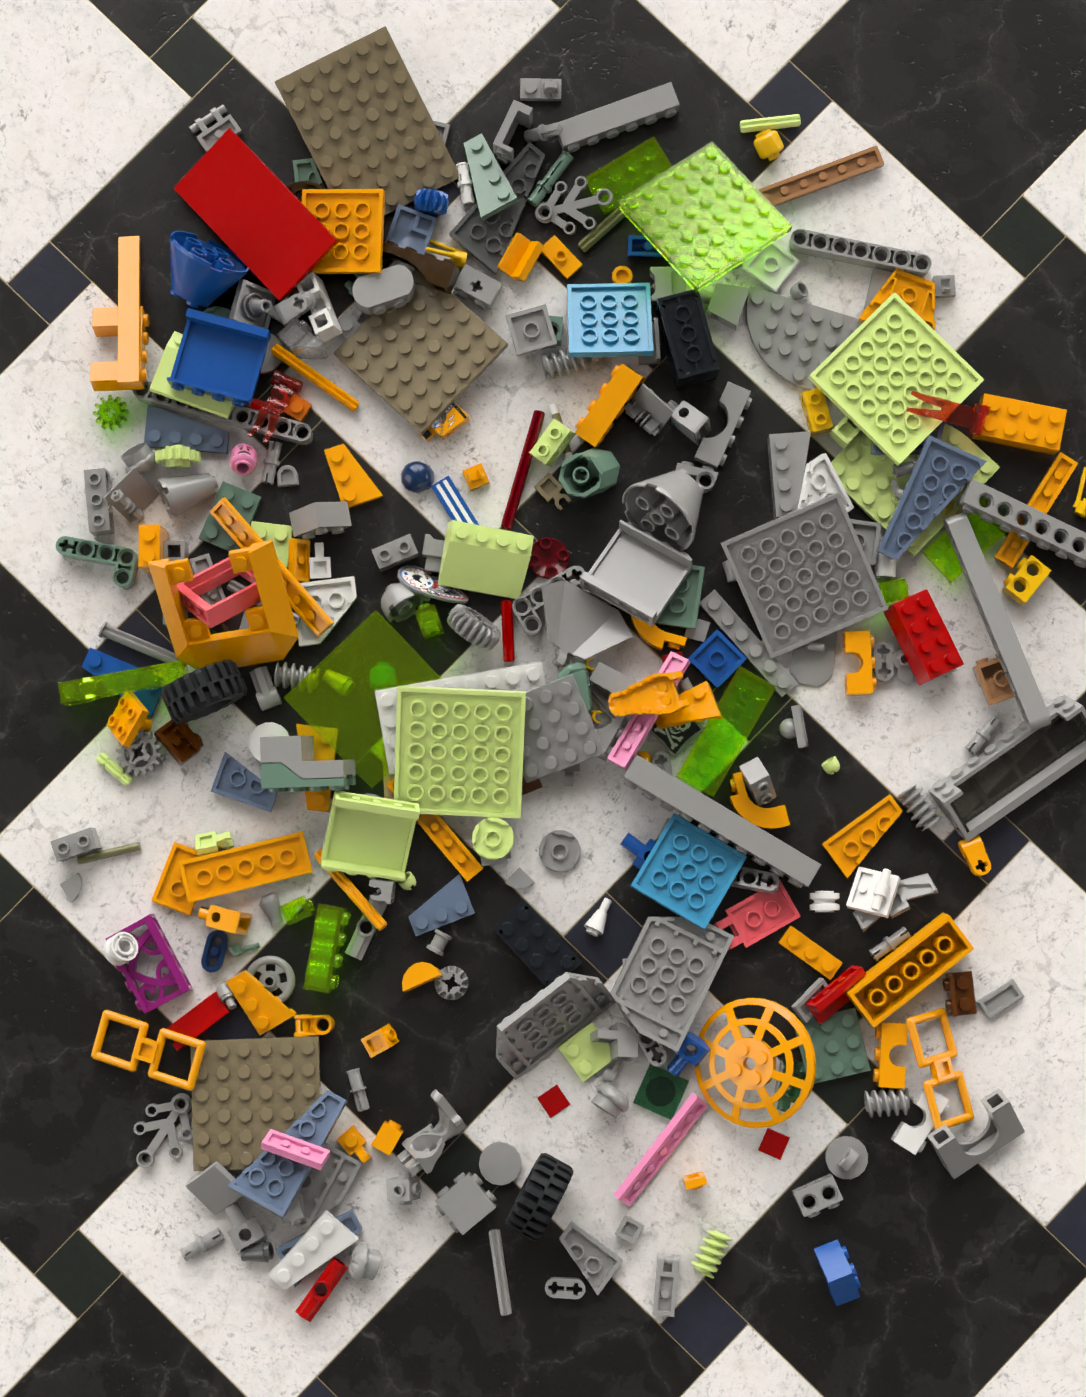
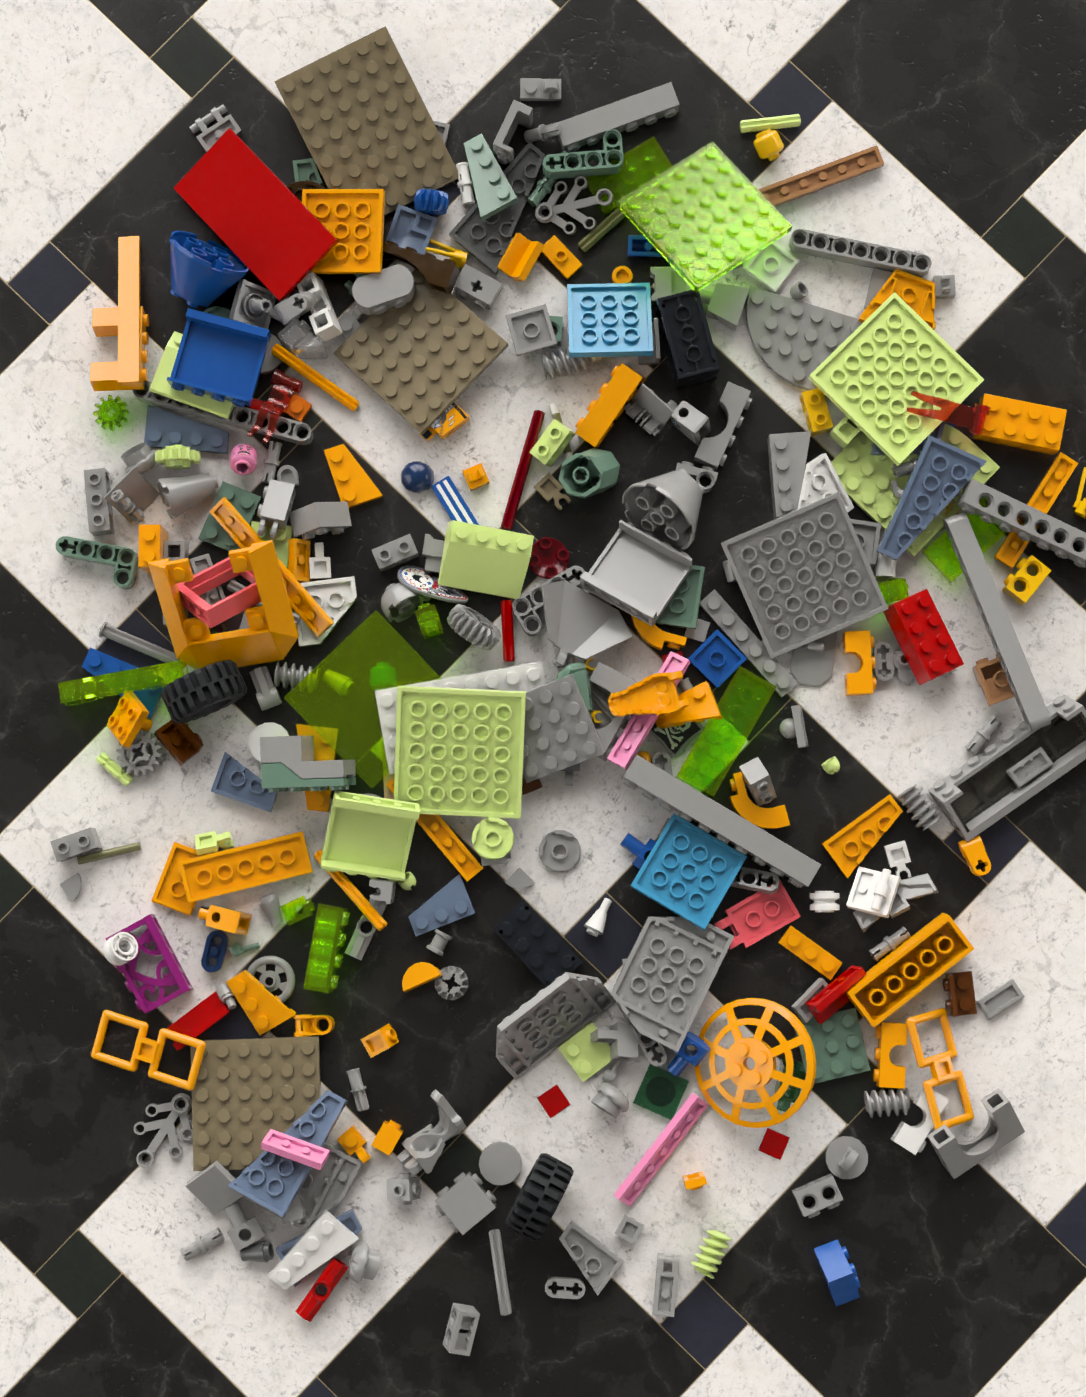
(276, 507): none -> hinge
(461, 1329): none -> light grey brick
(582, 158): none -> sand green beam
(897, 856): none -> white plate
(1029, 767): none -> light grey plate

